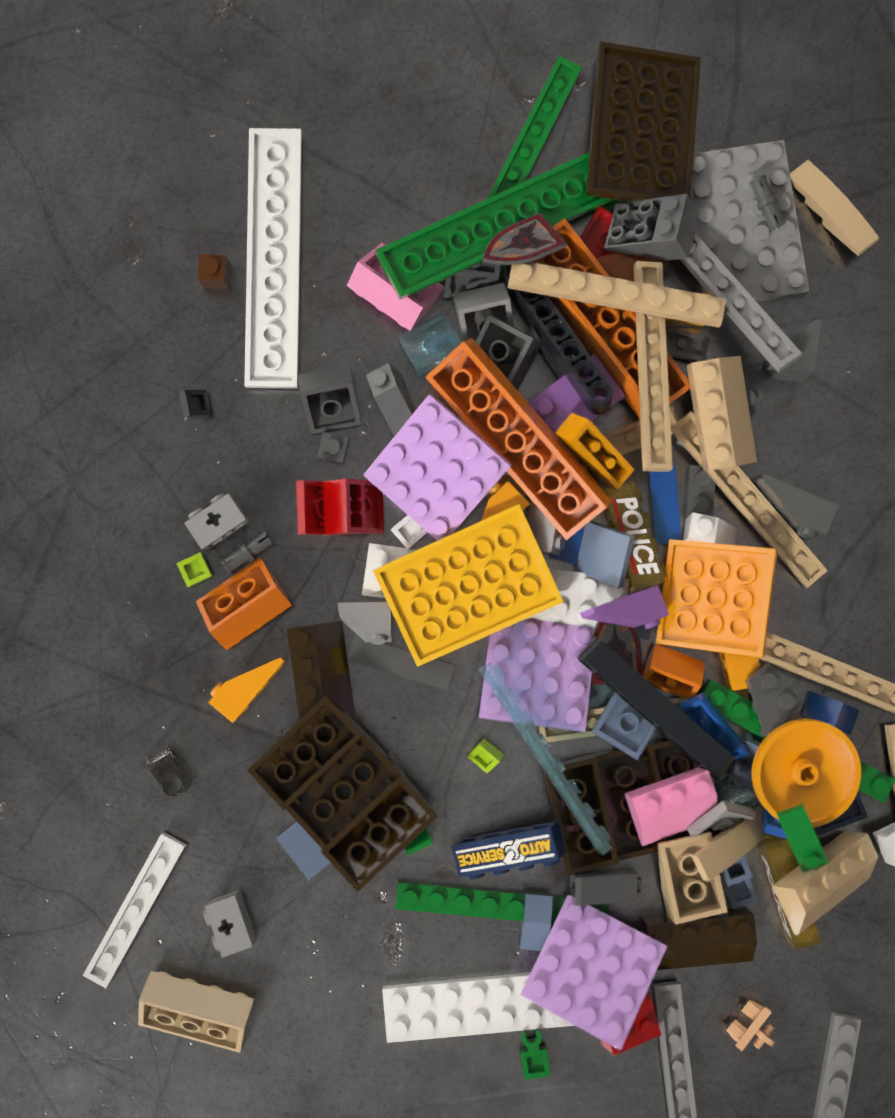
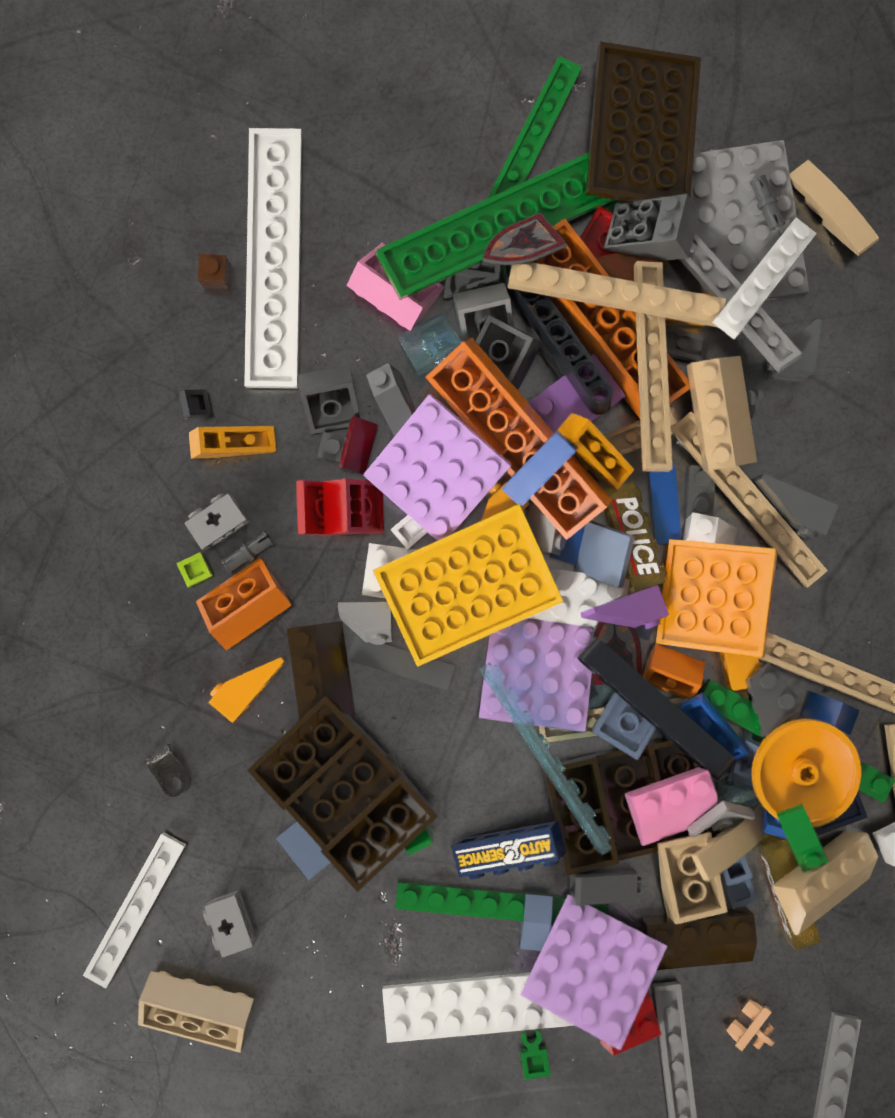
(231, 441): none -> light orange slope
(358, 445): none -> dark red tile
(485, 755): lime plate -> none
(539, 468): none -> tile
(764, 278): none -> white plate

